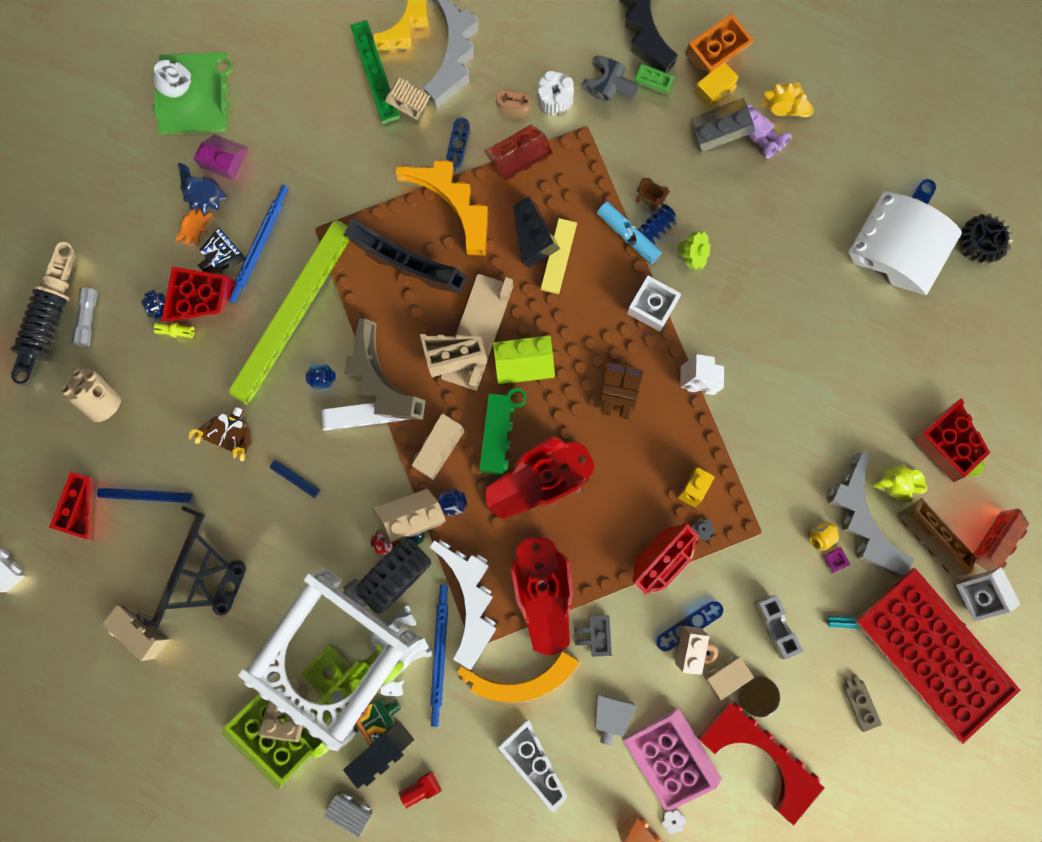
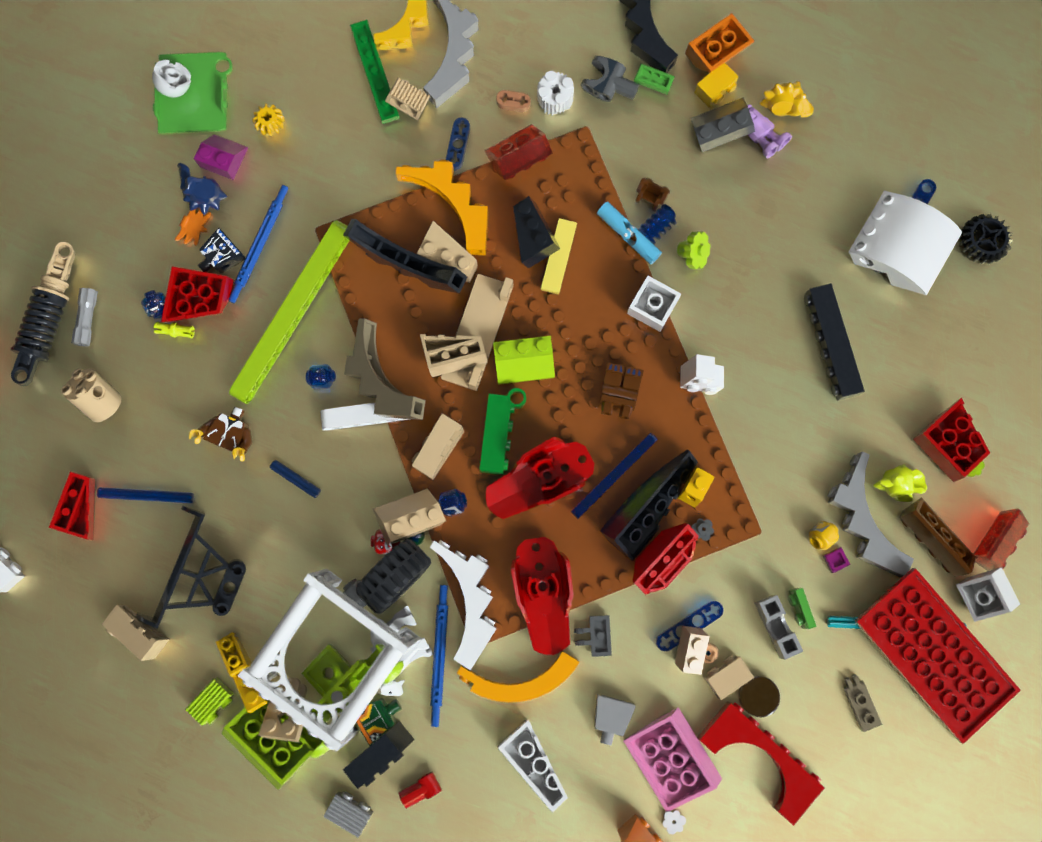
(210, 701): none -> lime brick
(235, 660): none -> yellow slope
(268, 113): none -> yellow gear
(445, 250): none -> tan wedge
(613, 476): none -> clear blue beam
(642, 511): none -> black wedge
(804, 615): none -> bright green plate
(834, 342): none -> black brick

